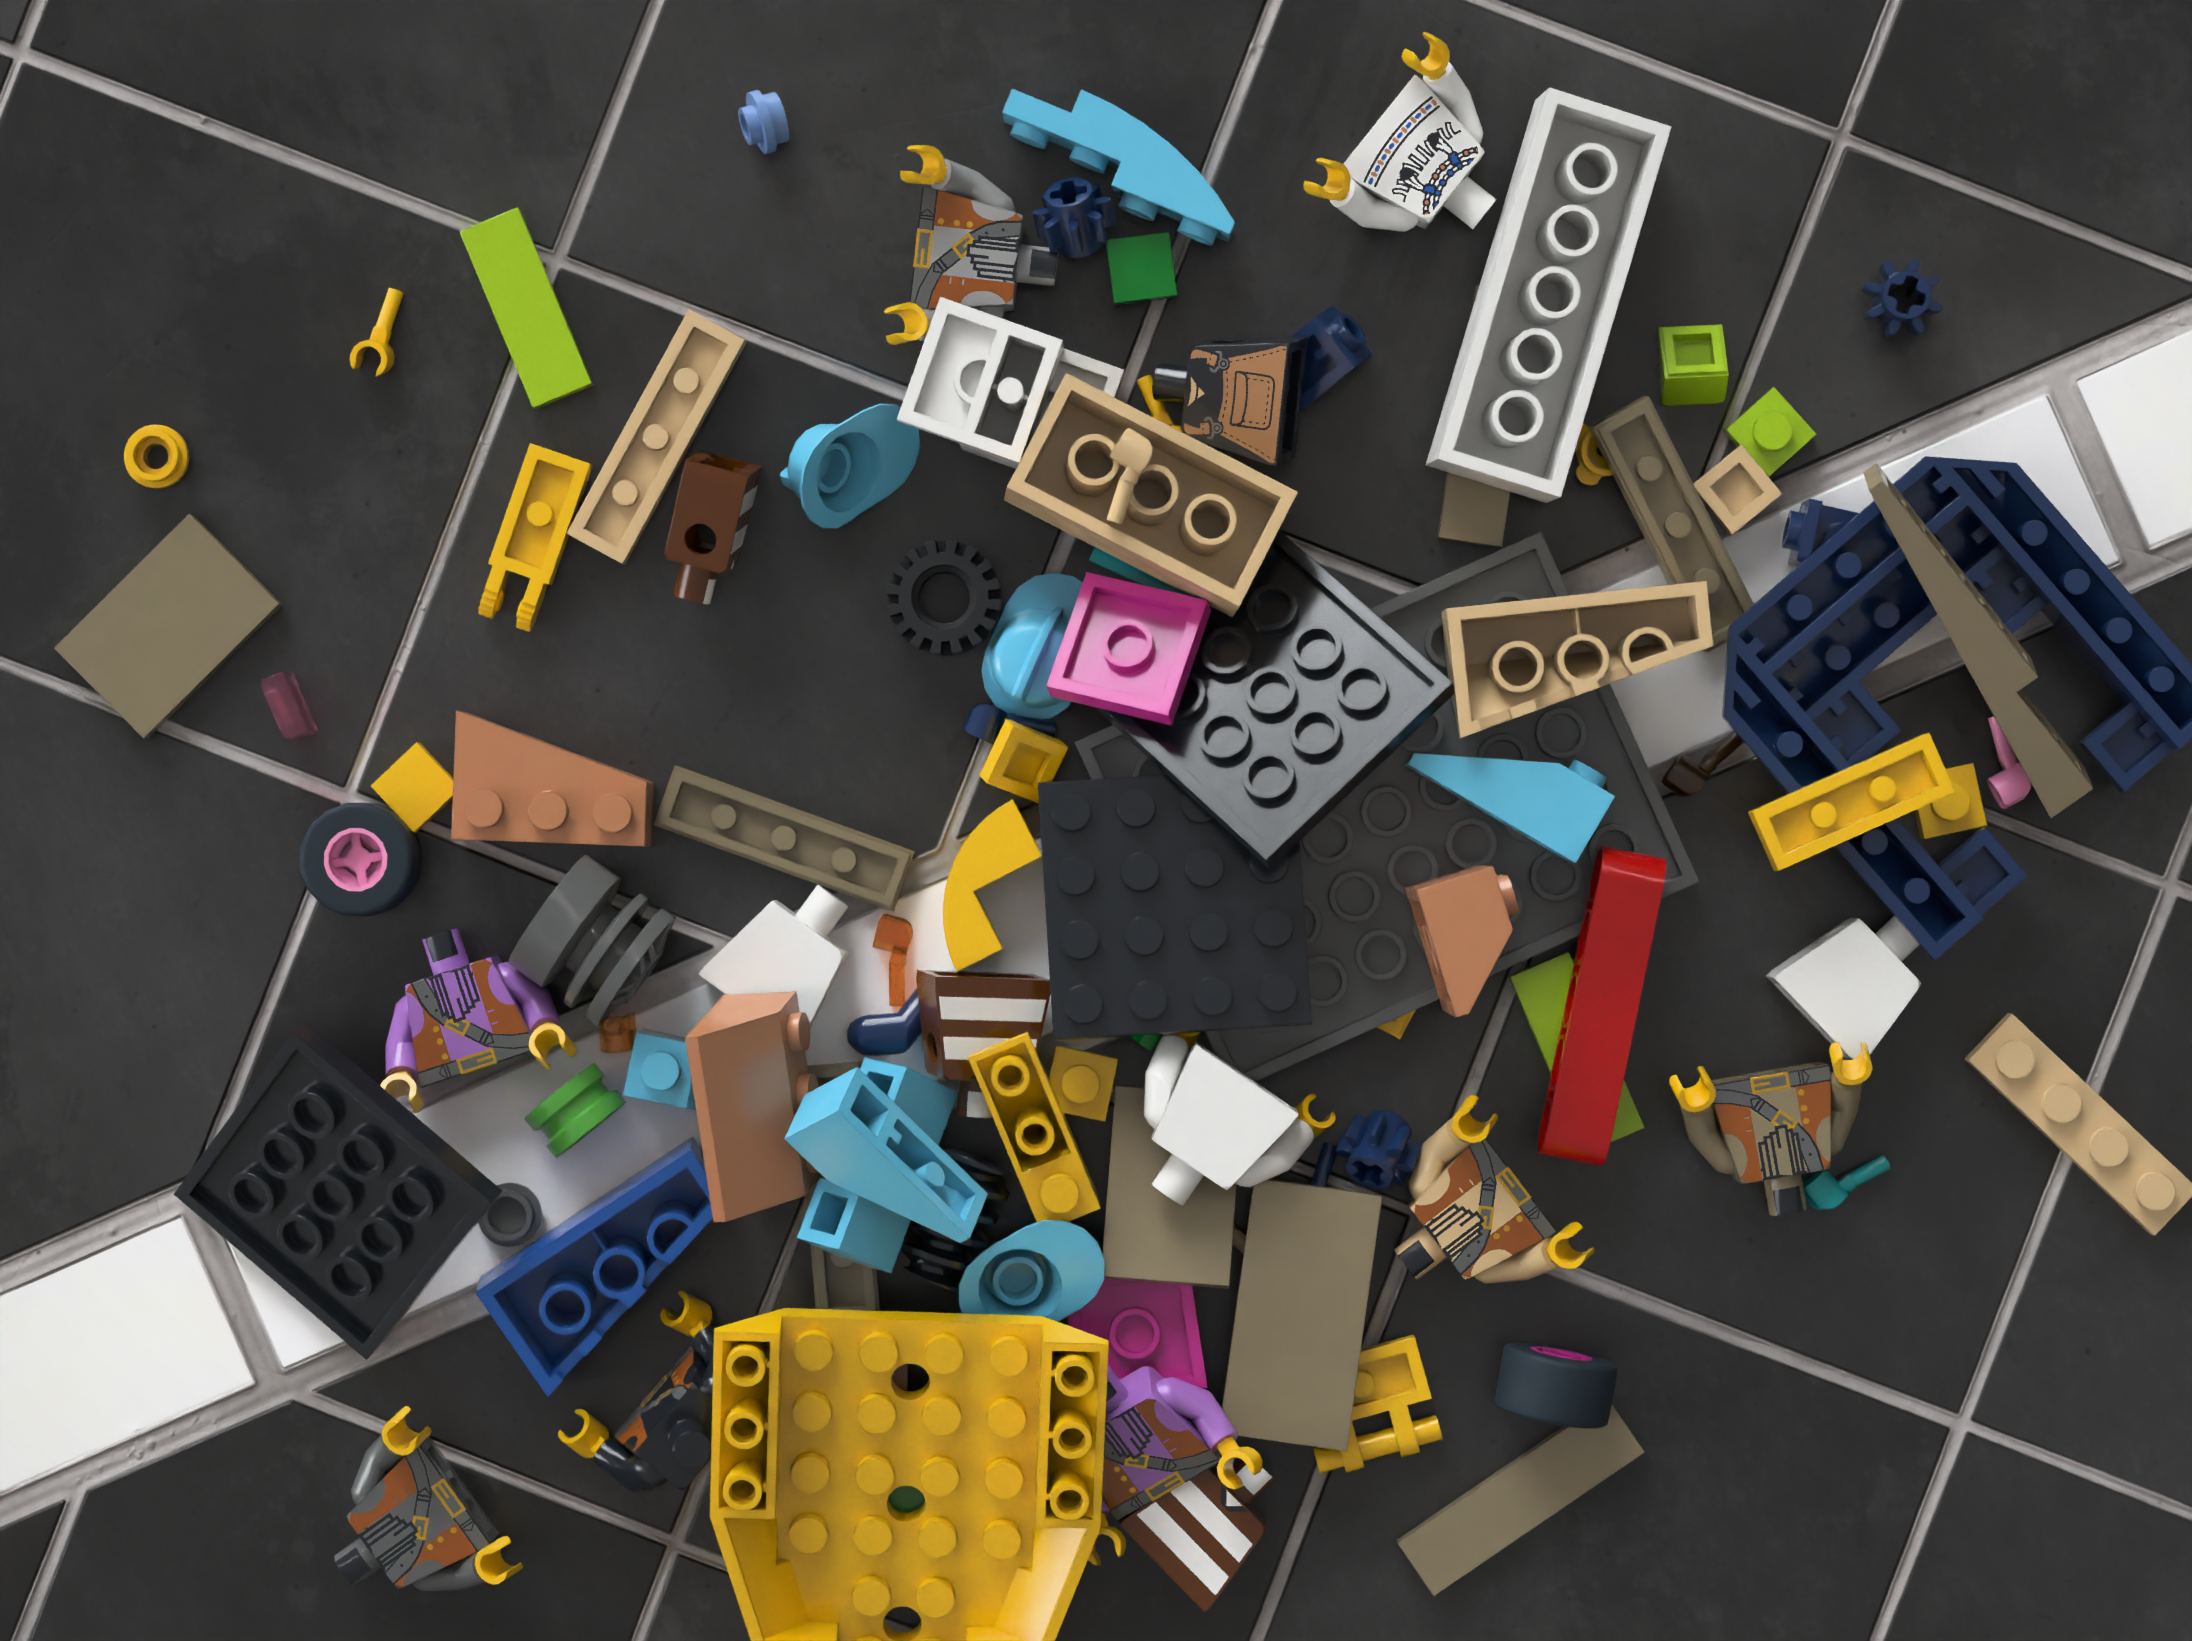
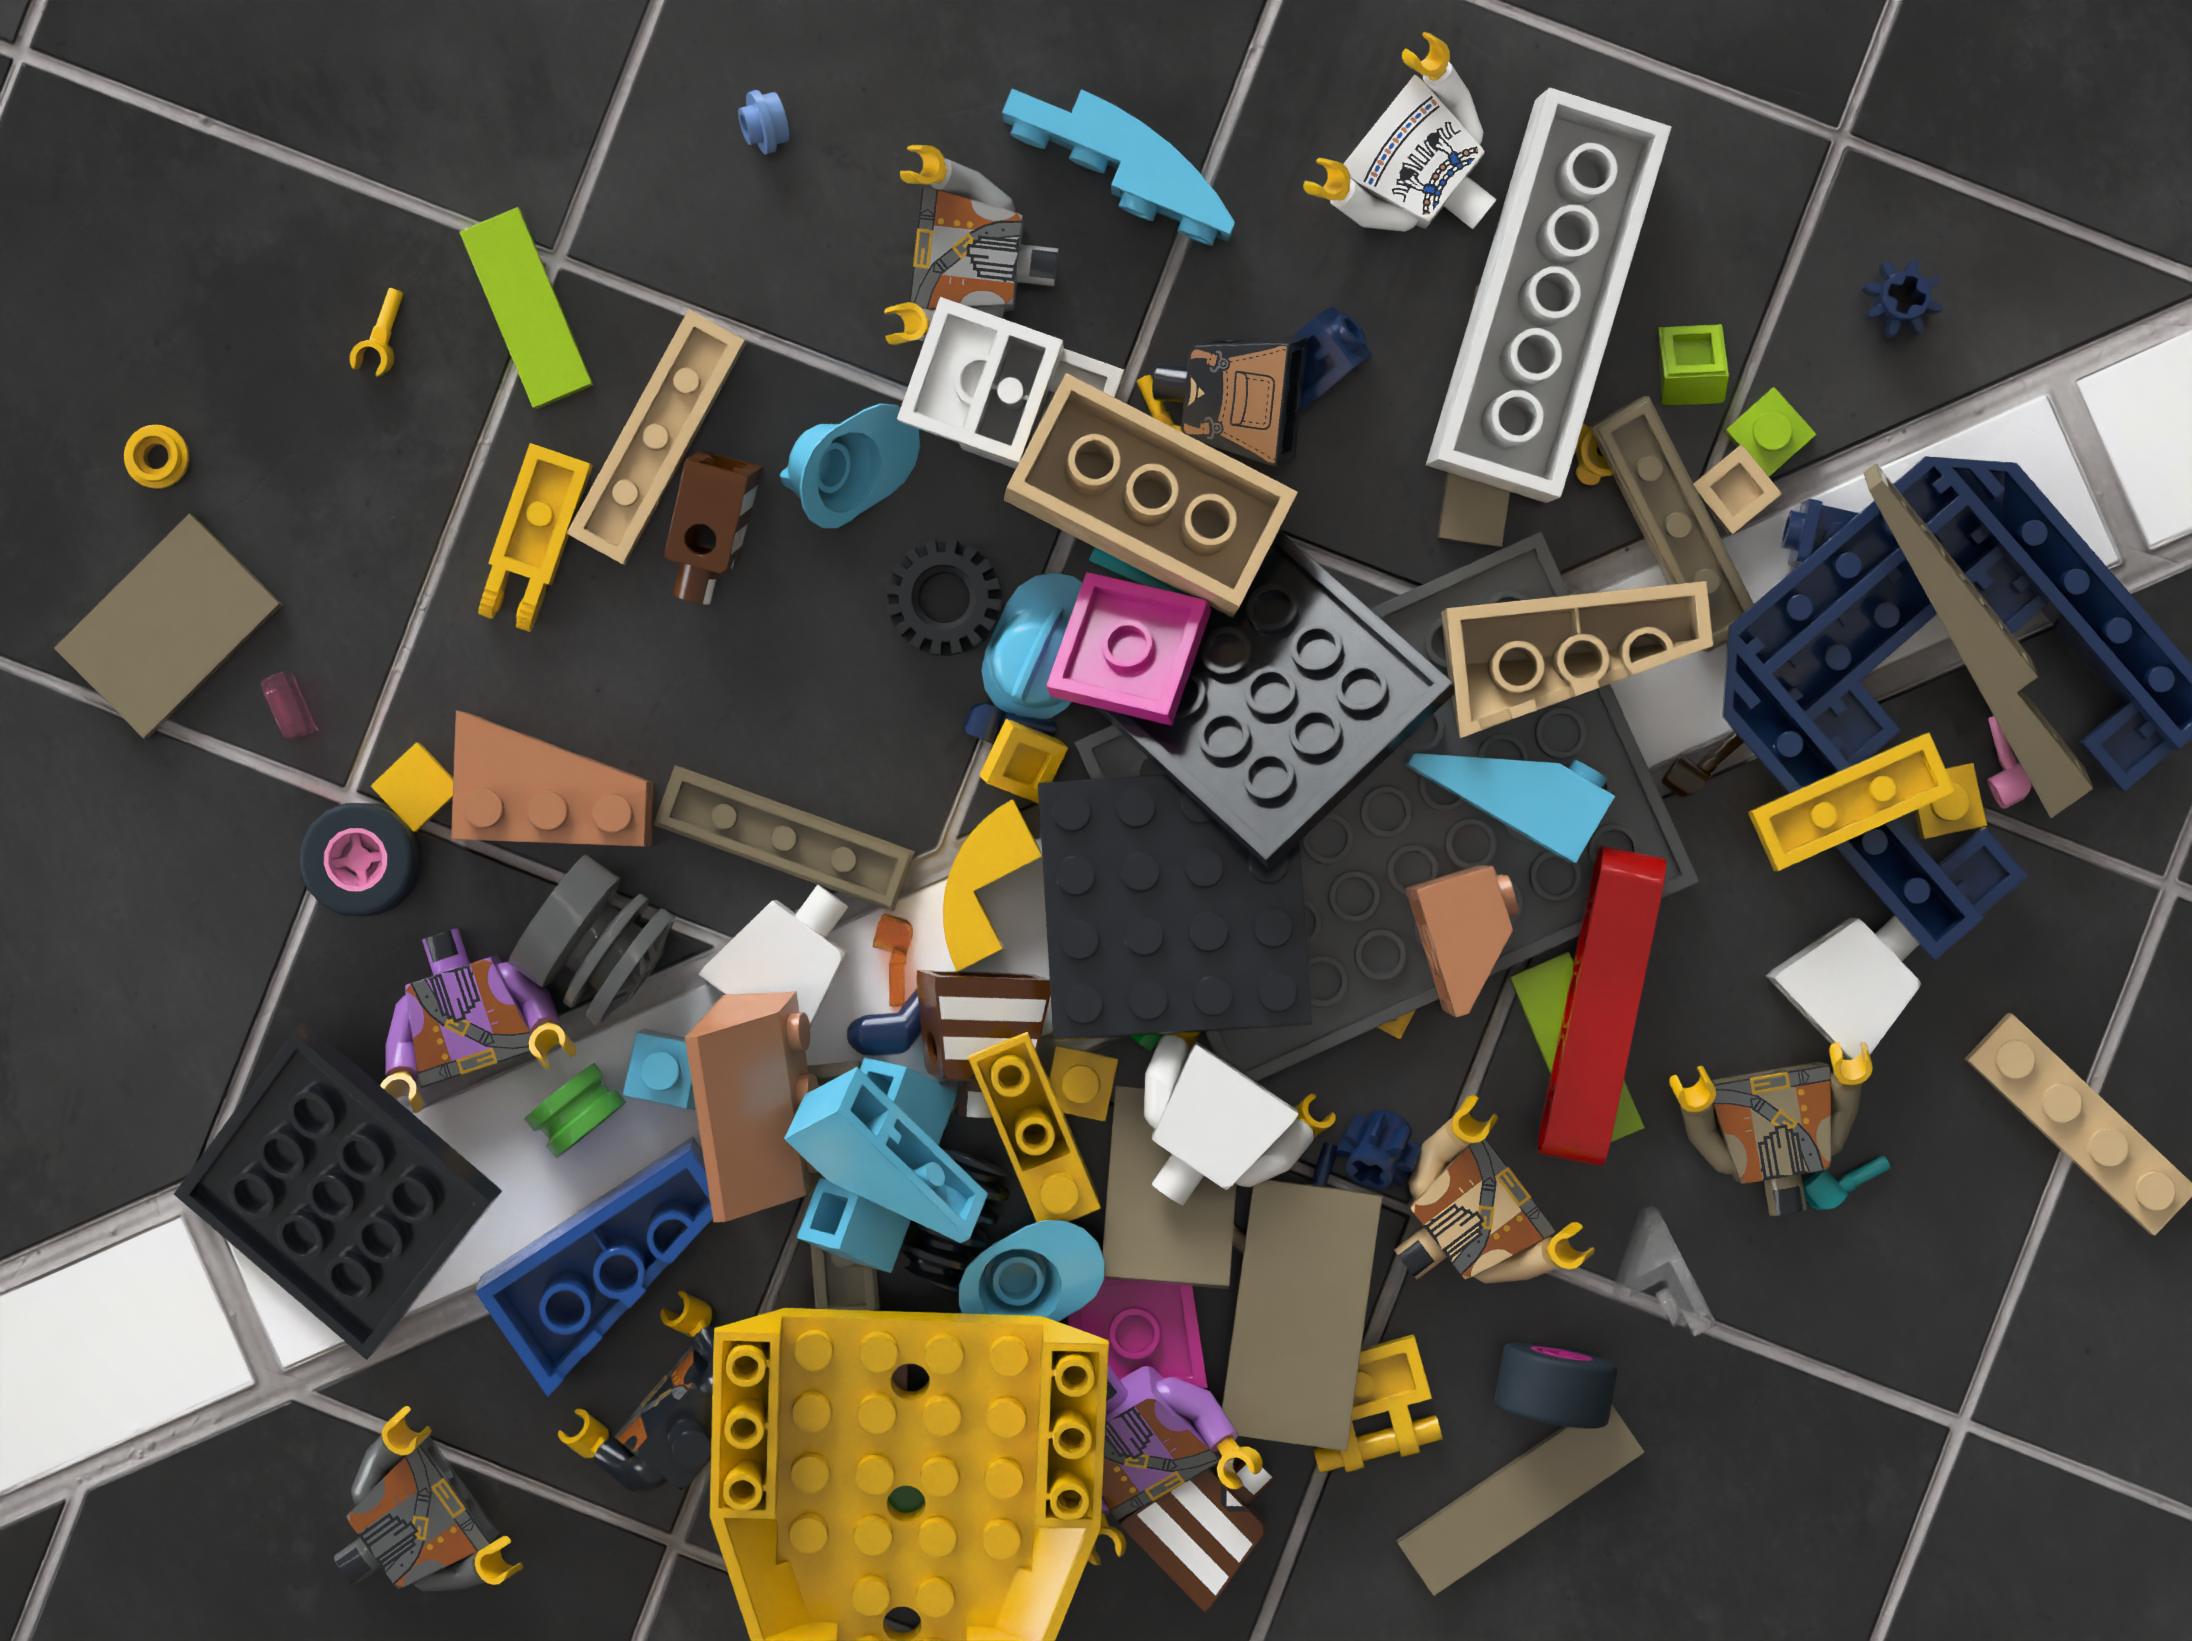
(512, 1216): dark grey plate -> none
(617, 1034): clear orange hand -> none
(1074, 217): dark blue gear -> none
(1133, 453): tan hand -> none
(1141, 268): green tile -> none
(1655, 1258): none -> clear slope

